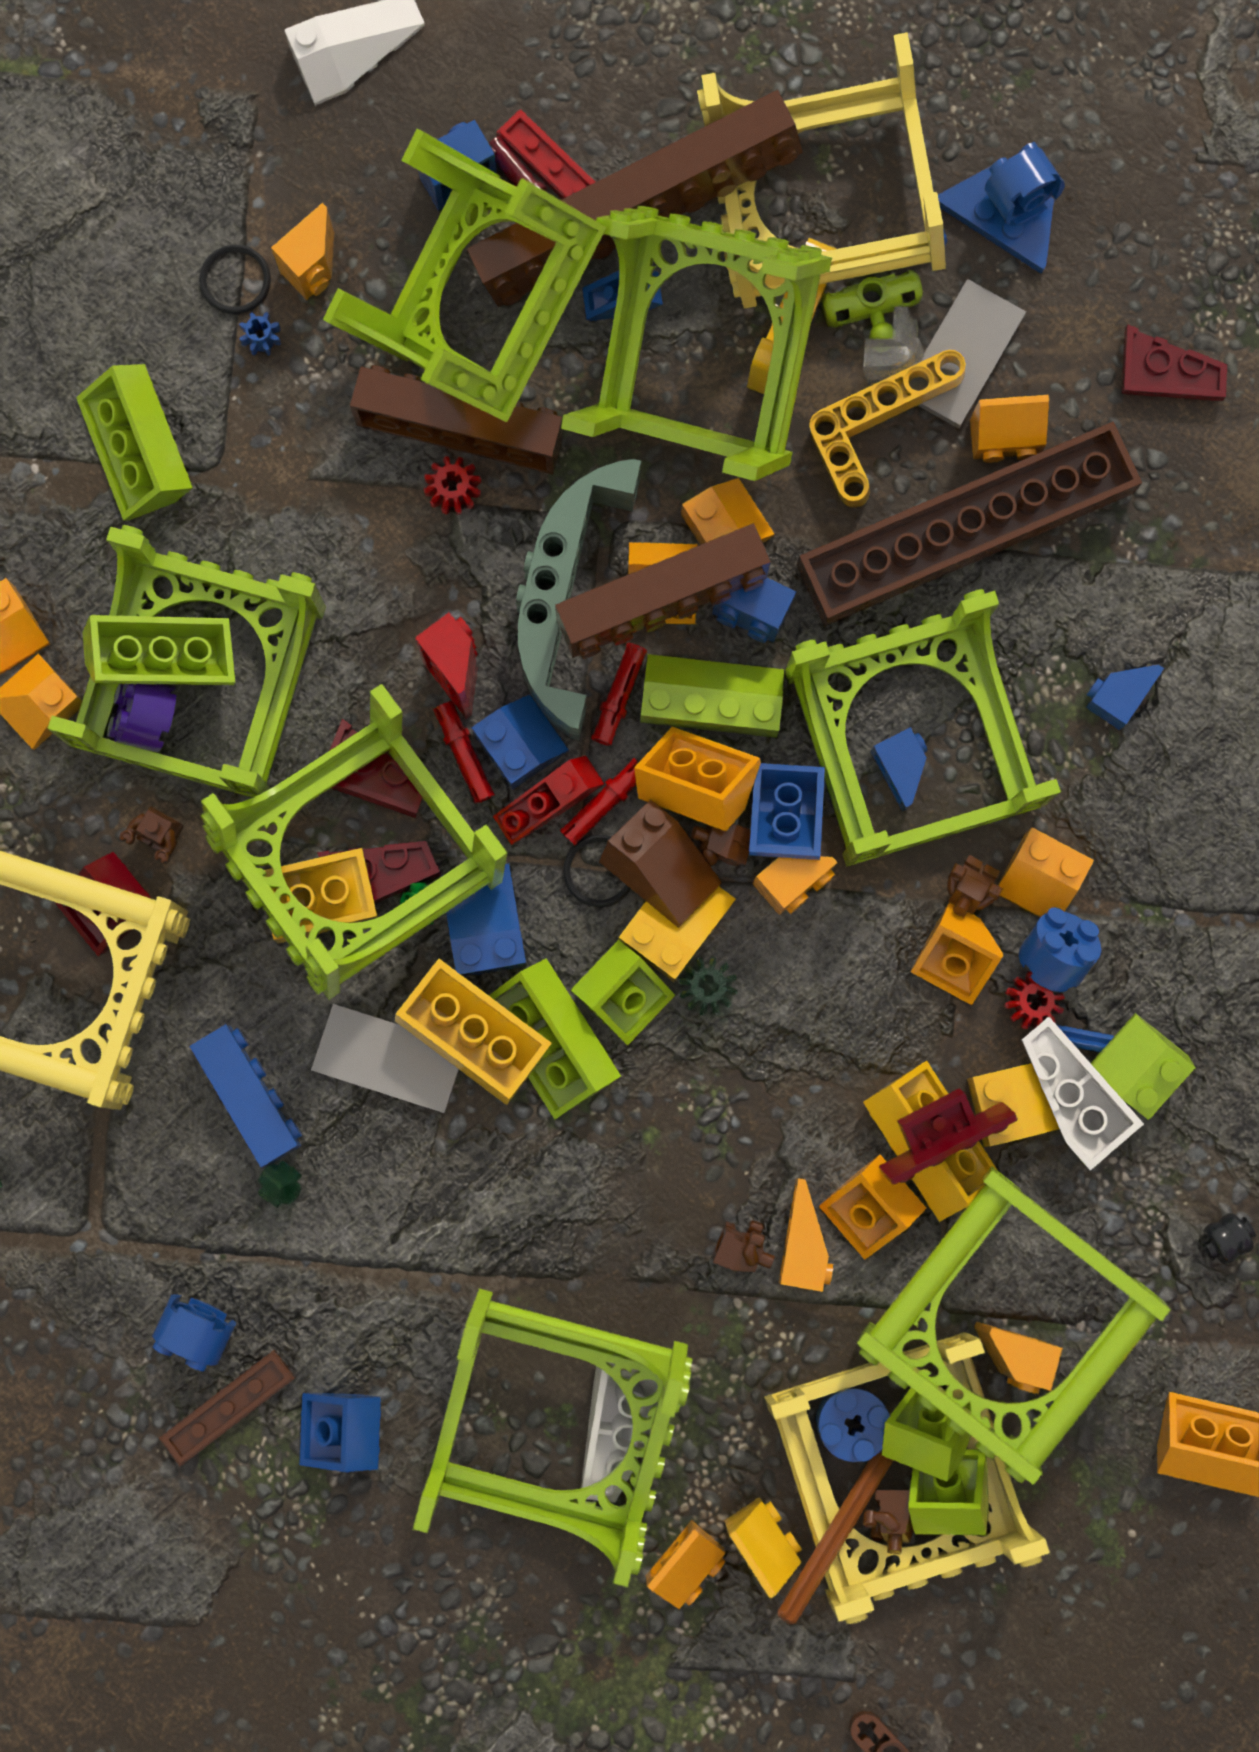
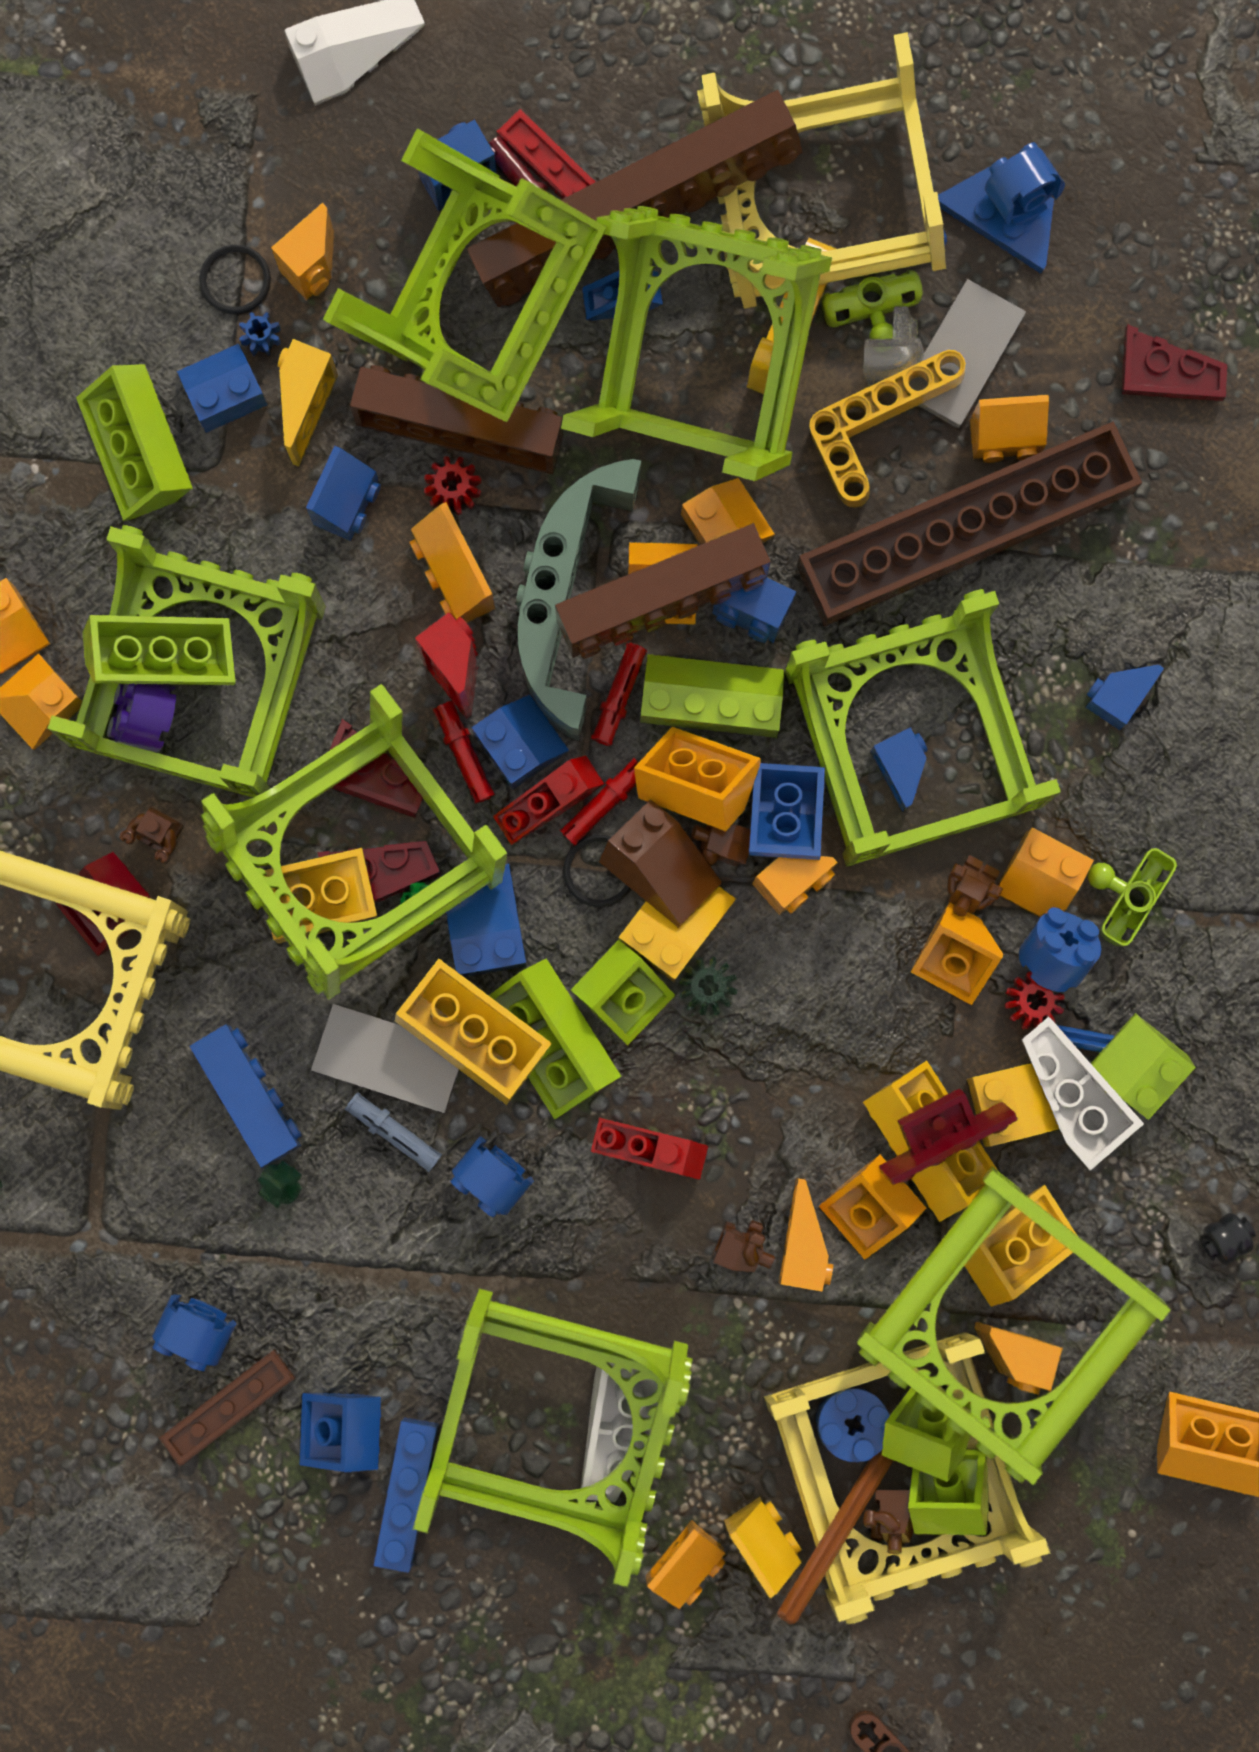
(222, 388): none -> blue slope
(305, 385): none -> yellow slope
(343, 495): none -> blue slope
(392, 1131): none -> sand blue pin
(406, 1485): none -> blue brick
(451, 565): none -> light orange slope
(491, 1178): none -> blue brick
(649, 1148): none -> red slope
(1017, 1252): none -> yellow slope
(1123, 912): none -> lime piece

